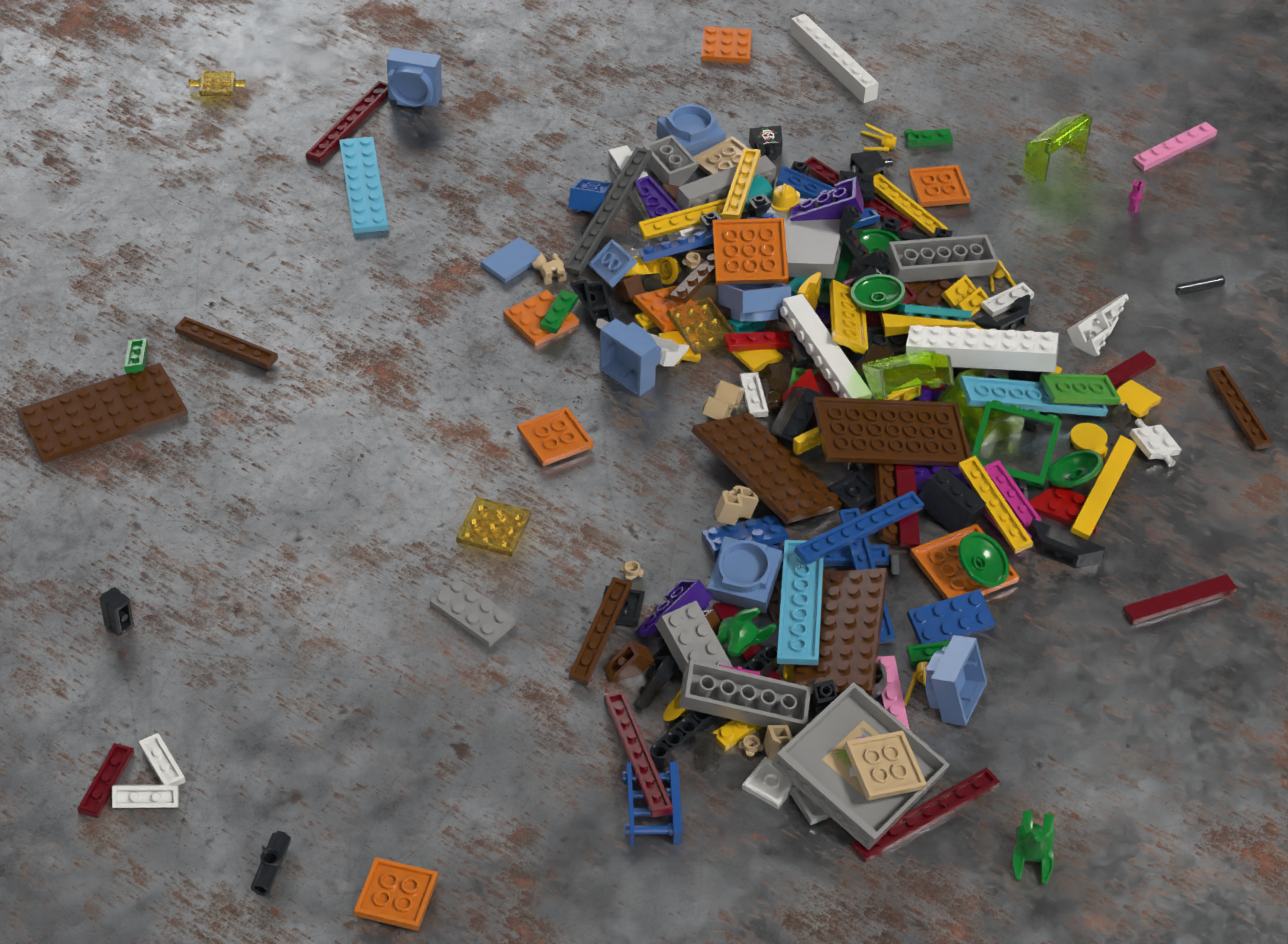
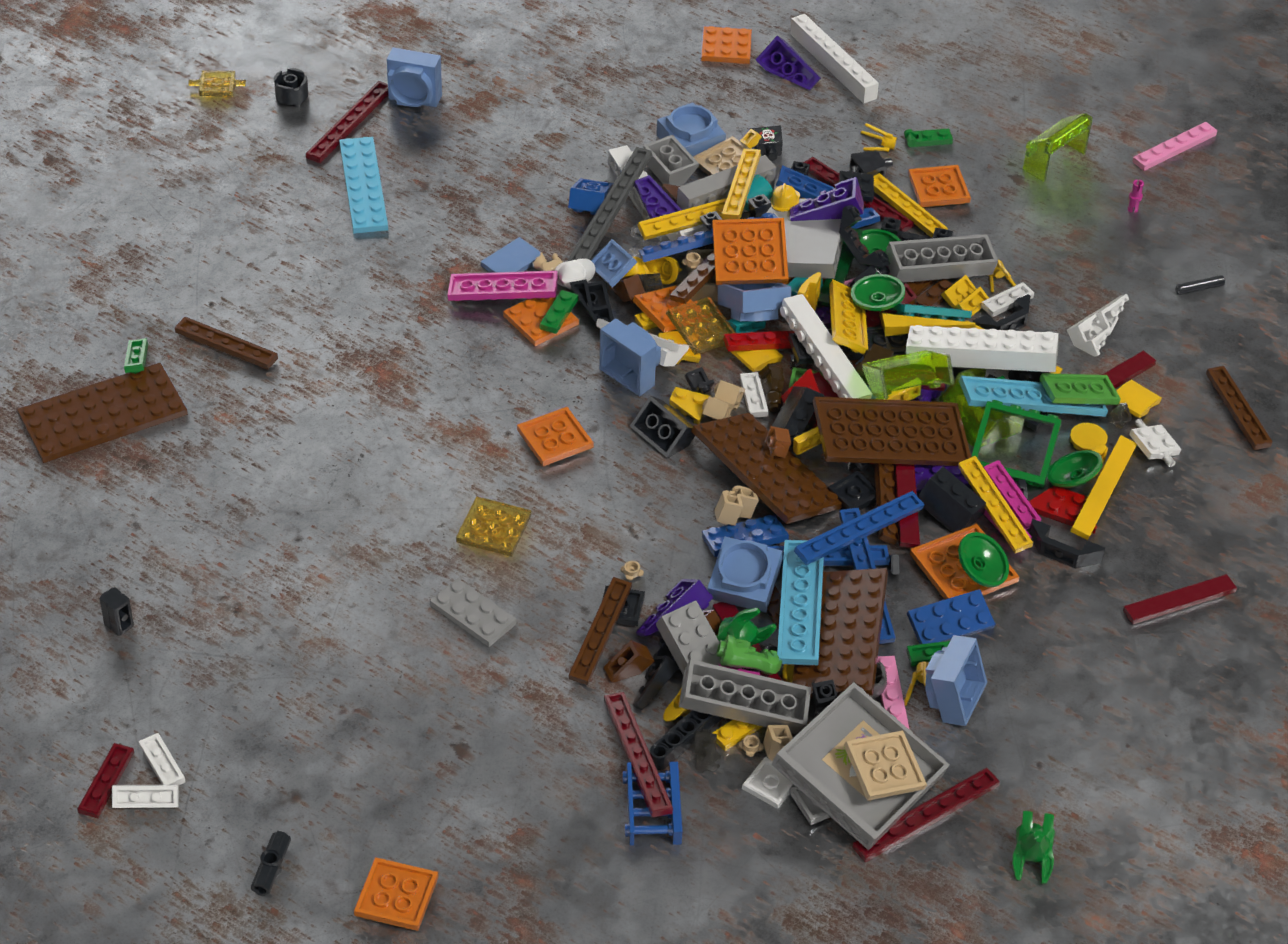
(291, 87): none -> black brick
(502, 285): none -> dark pink plate
(575, 271): none -> white piece
(663, 427): none -> black slope
(688, 403): none -> yellow wing
(699, 381): none -> black bracket
(740, 654): none -> bright green animal
(751, 139): none -> yellow plate
(778, 441): none -> dark orange brick
(787, 63): none -> dark purple wedge

